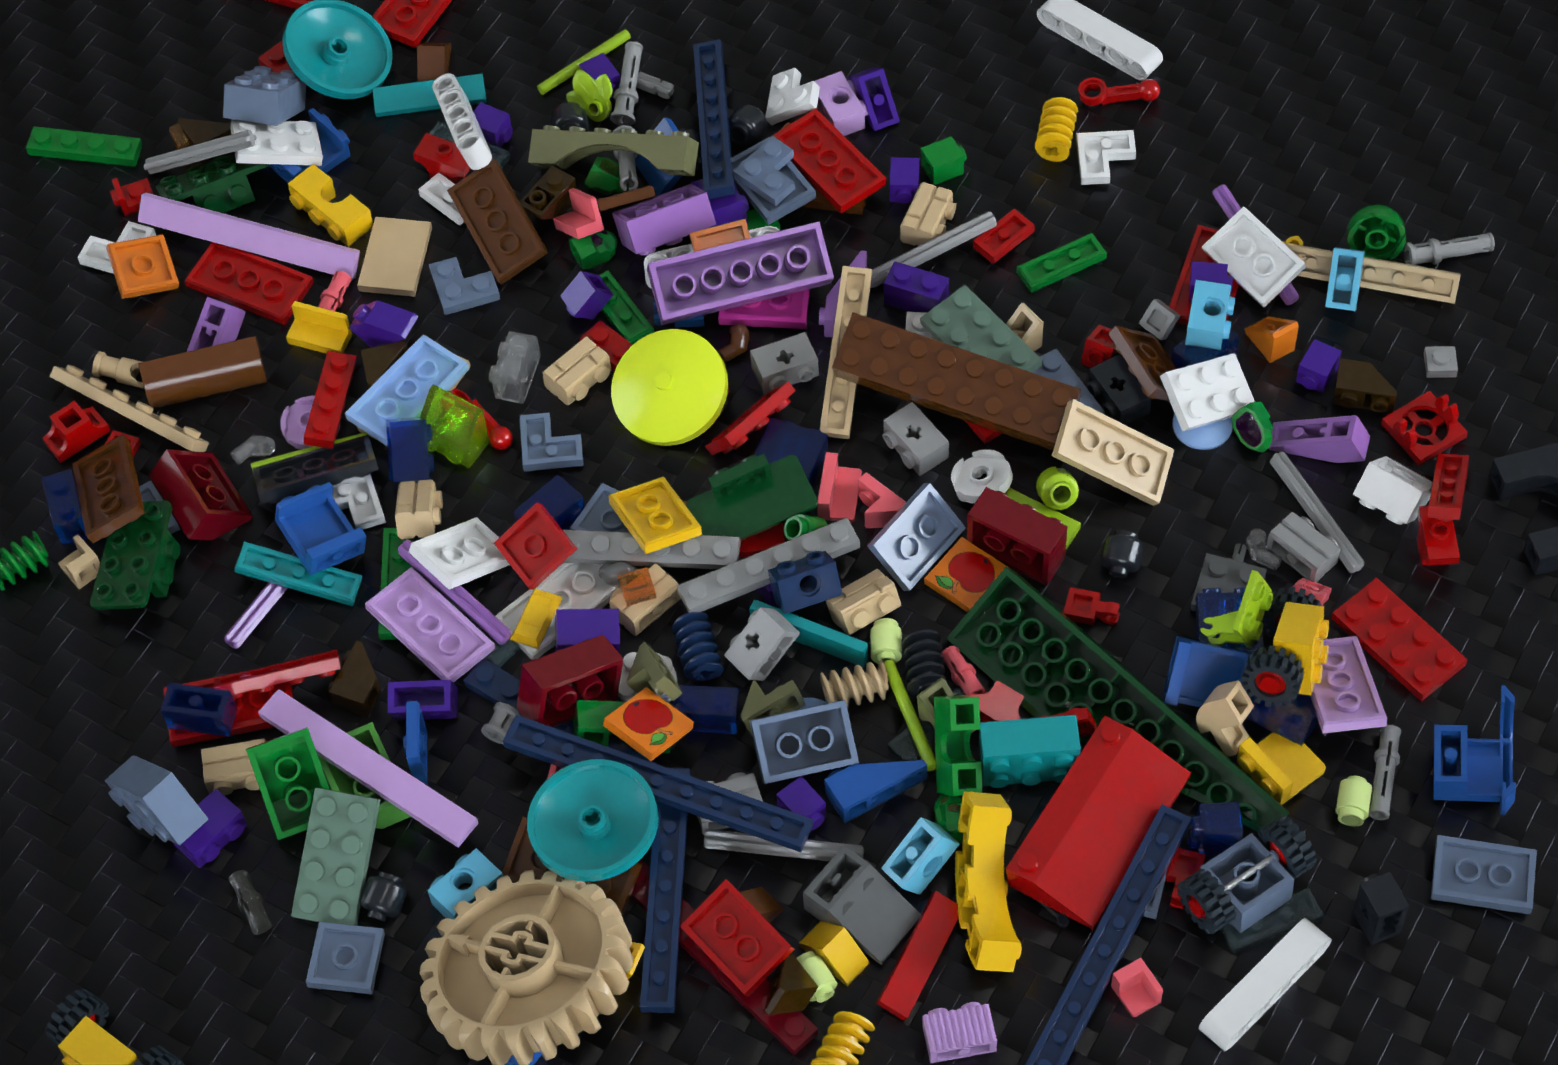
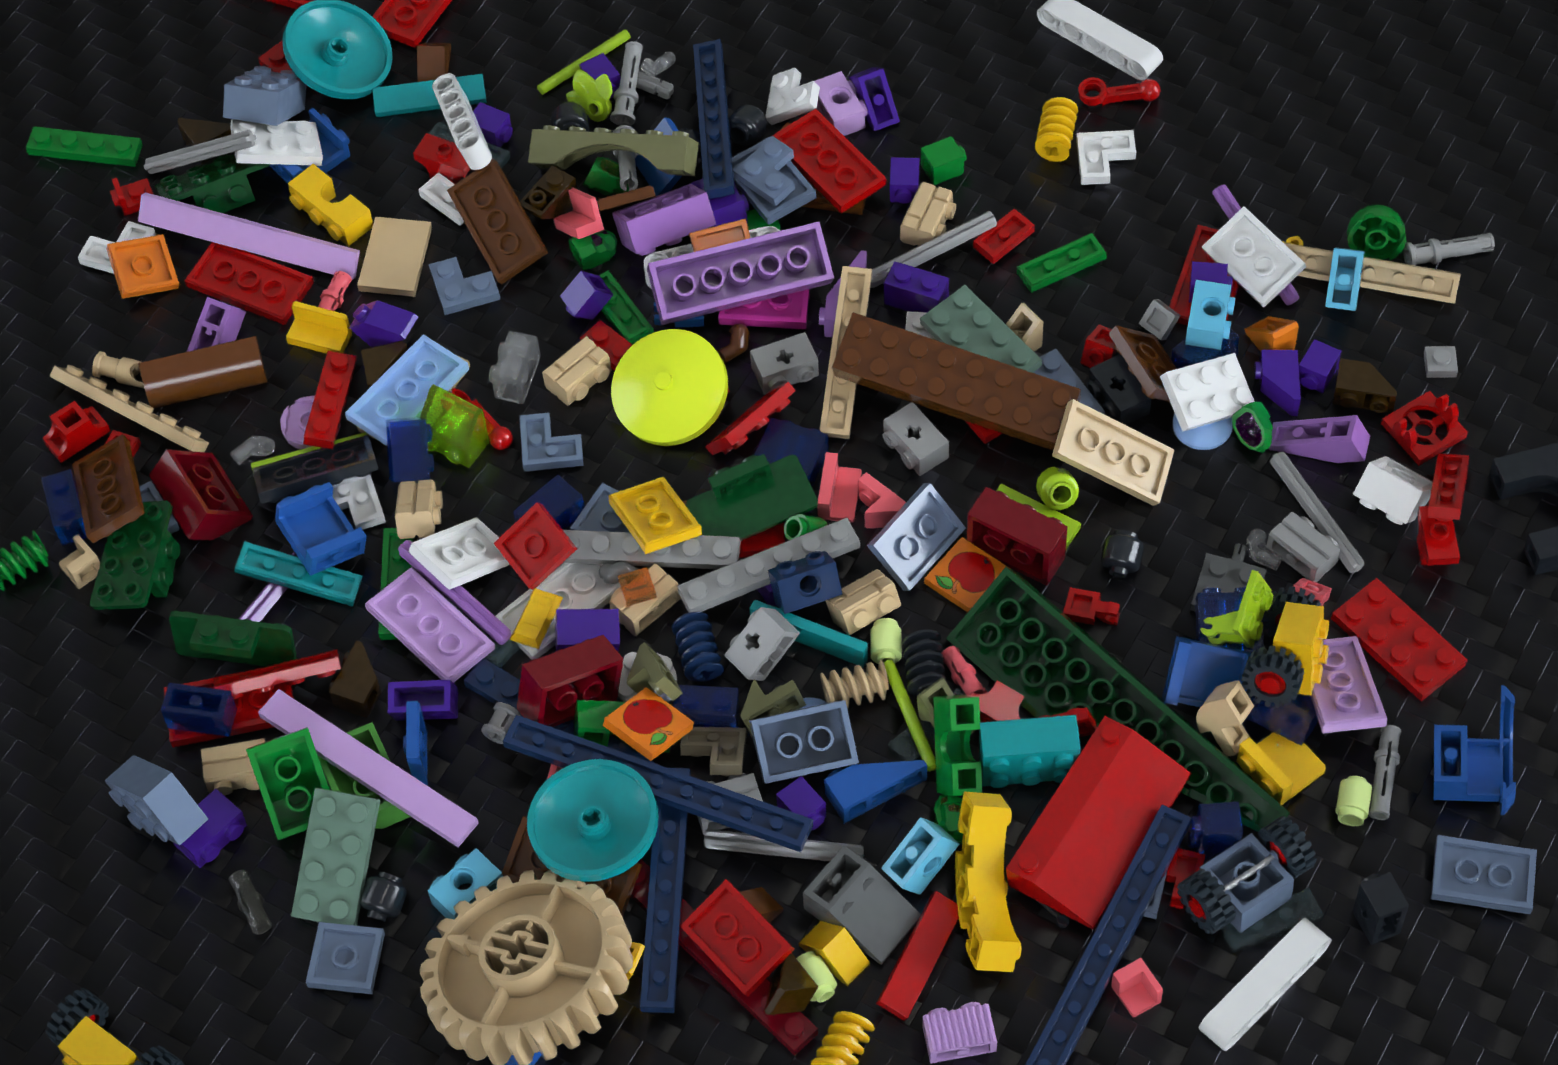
(178, 137): clear orange tile -> none
(231, 639): none -> dark green bracket
(655, 67): none -> clear arm
(723, 744): none -> dark tan plate
(983, 462): white plate -> none
(1280, 378): none -> dark purple slope

